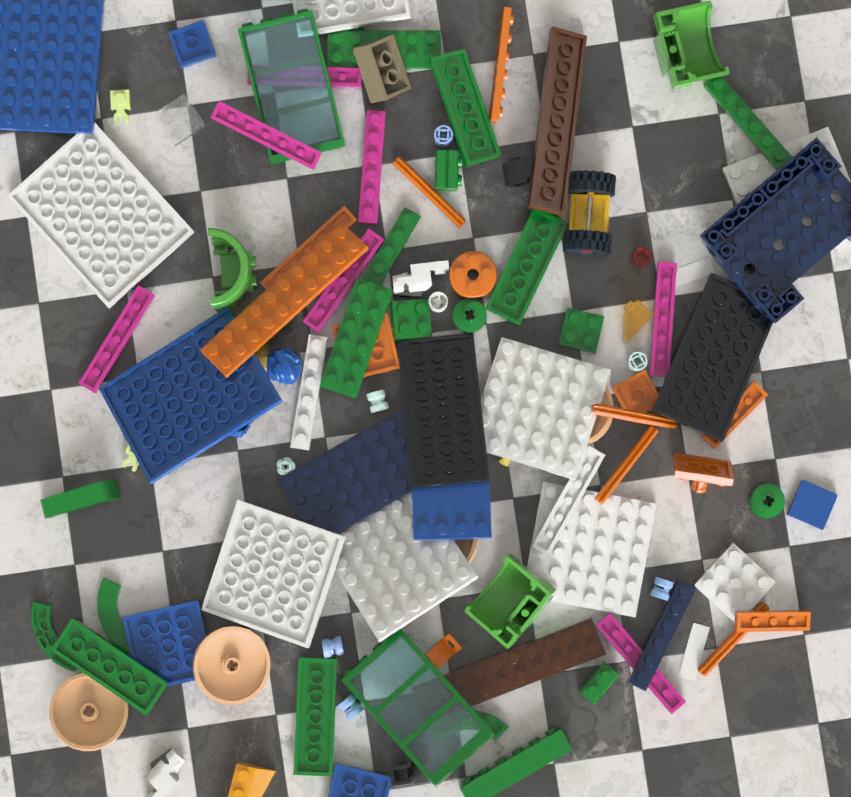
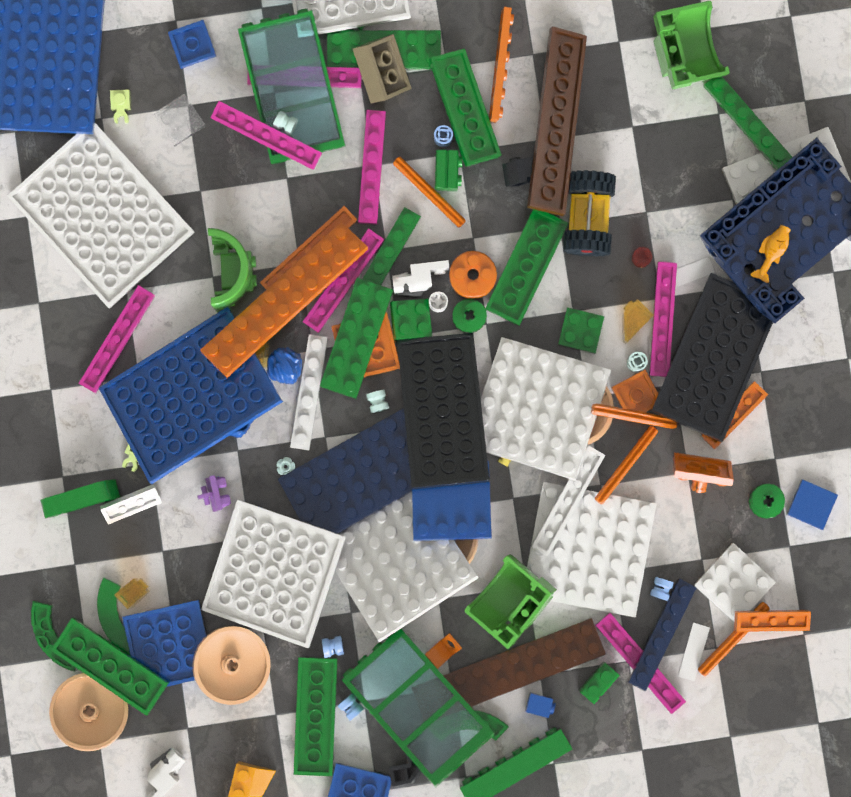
(130, 504): none -> white plate
(132, 593): none -> clear yellow slope
(213, 484): none -> medium lavender hips
(285, 123): none -> light aqua wheel
(540, 705): none -> blue brick
(773, 248): none -> light orange animal

